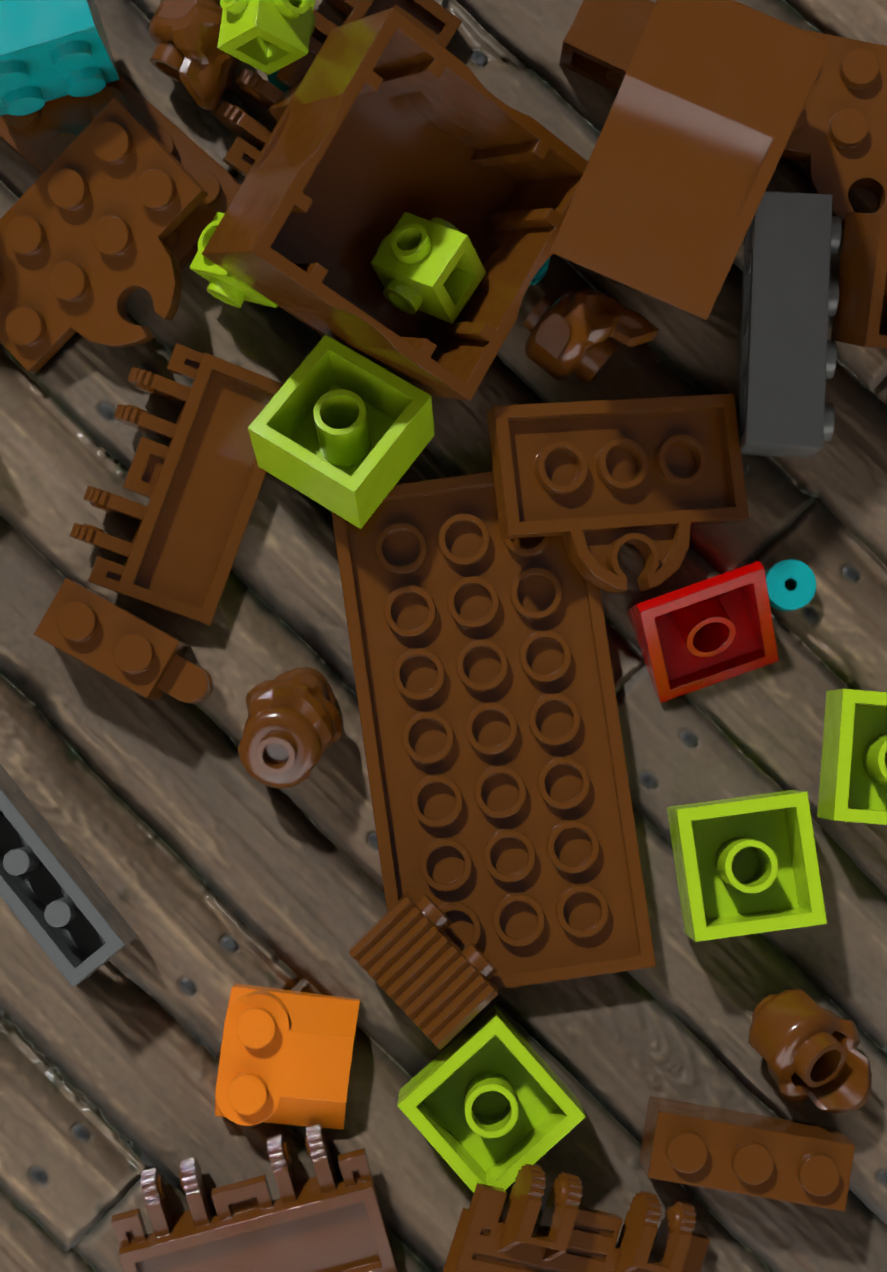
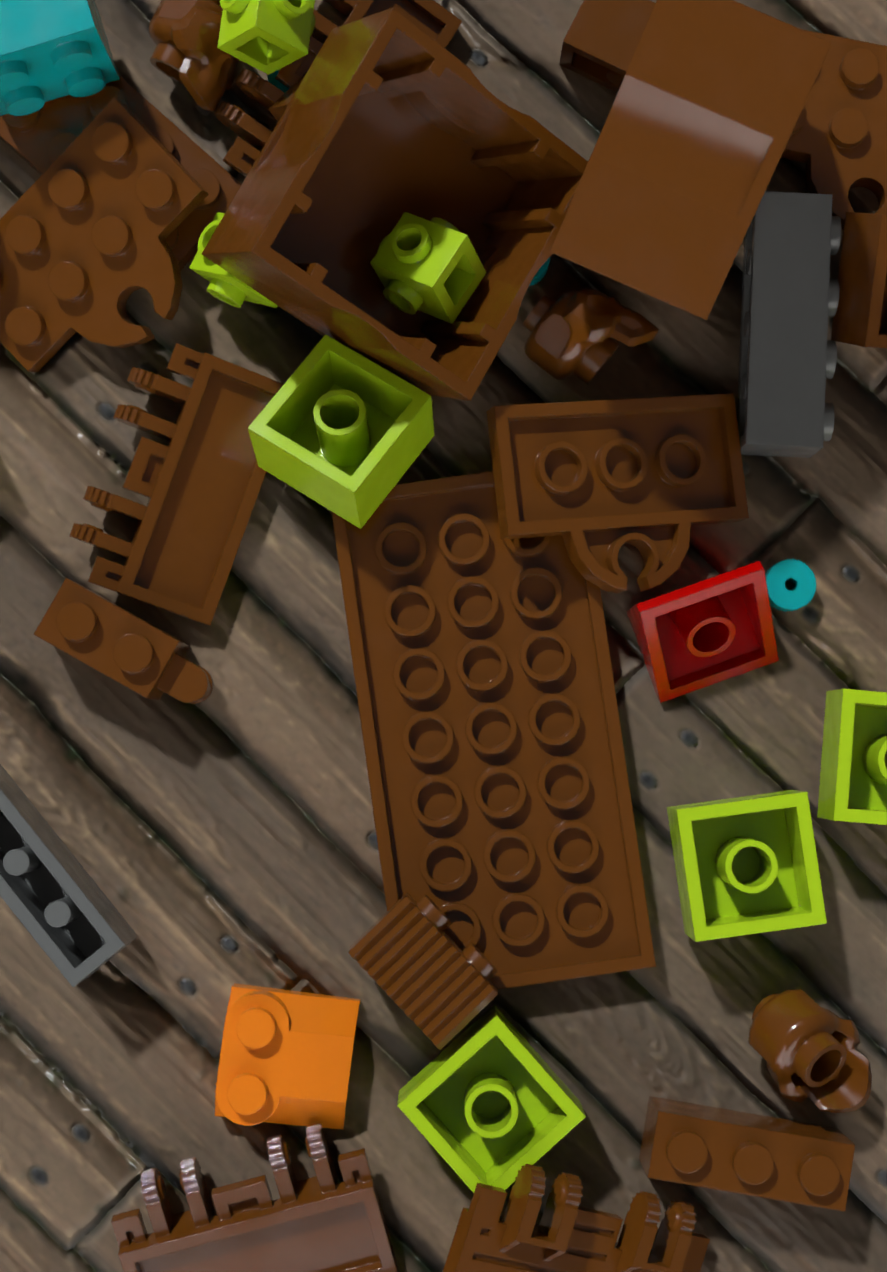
(288, 727): reddish brown head -> none

